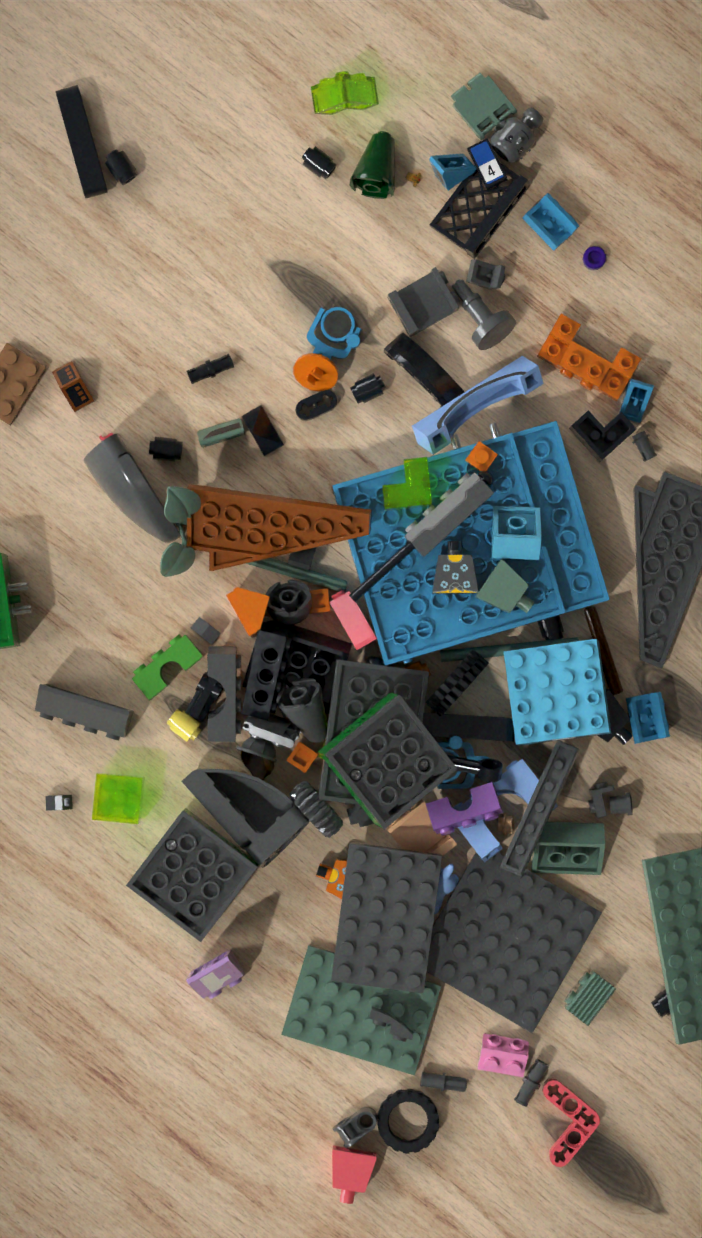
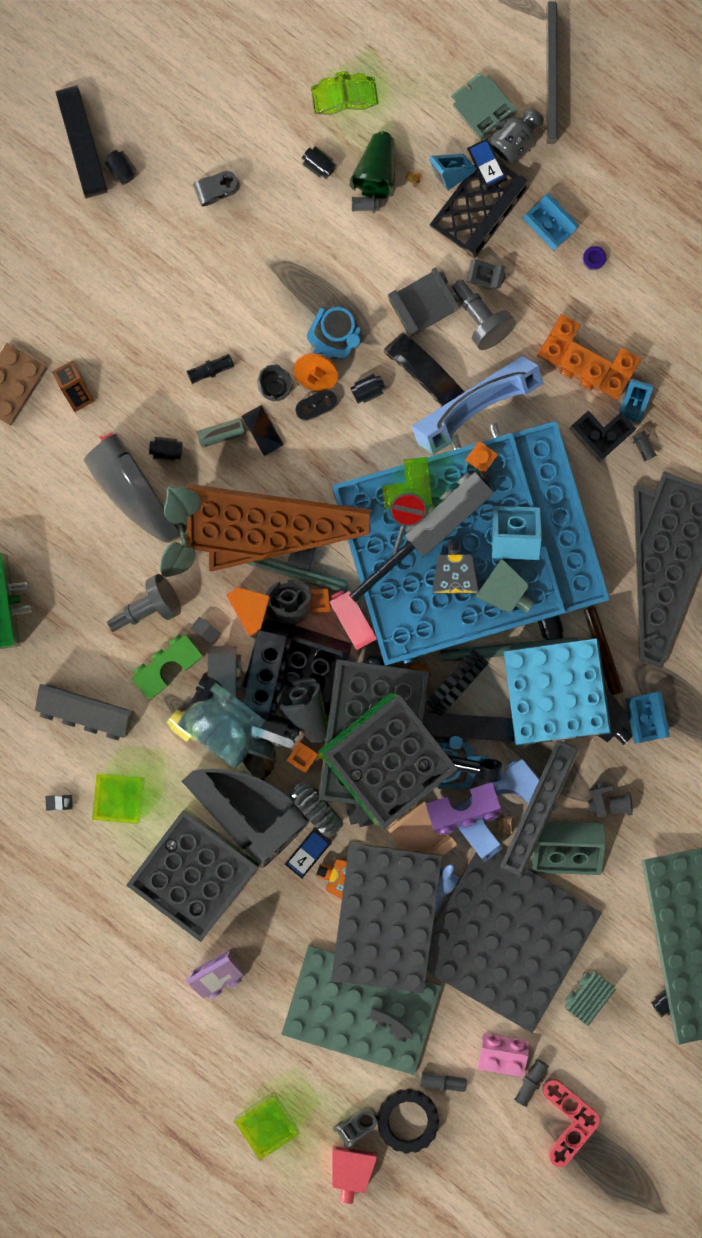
(160, 598): none -> dark grey piece
(213, 188): none -> dark grey piece
(222, 725): none -> clear light blue plate
(266, 1126): none -> clear neon green brick
(274, 383): none -> dark grey hair
(307, 853): none -> tile
(366, 204): none -> dark grey pin
(407, 510): none -> red piece
(551, 72): none -> dark grey tile

